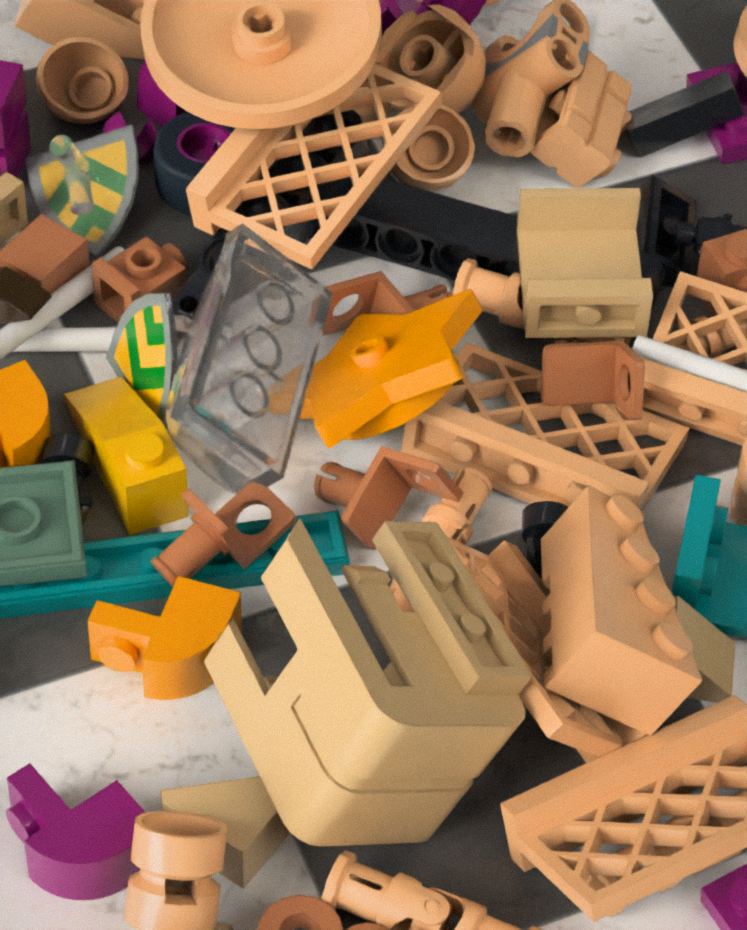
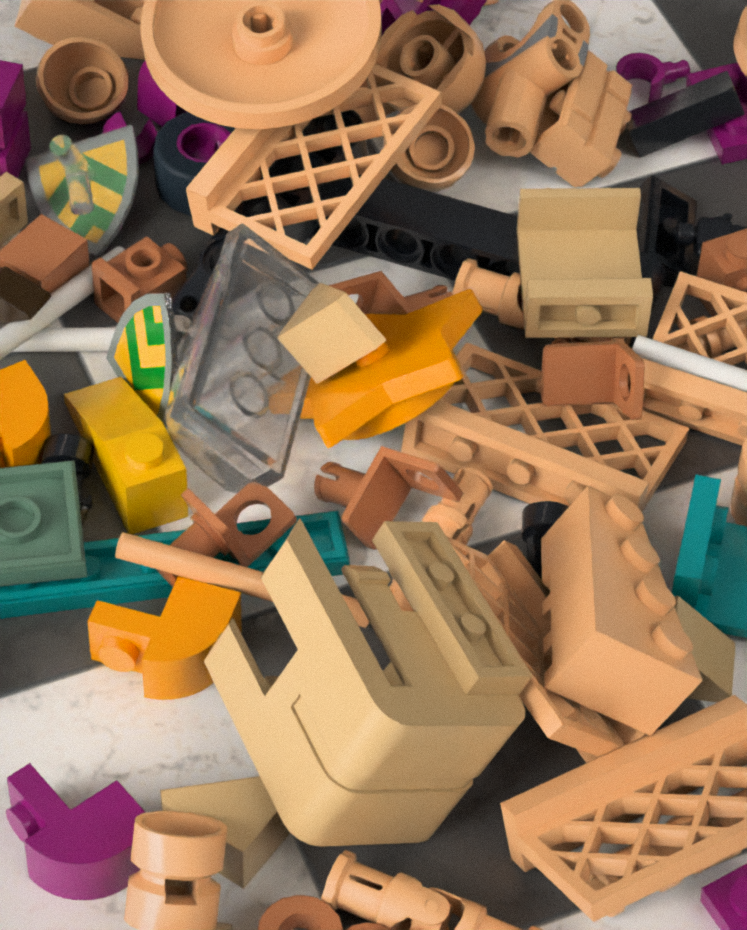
(205, 569): none -> light nougat bar
(329, 333): none -> tan slope
(651, 69): none -> magenta piece

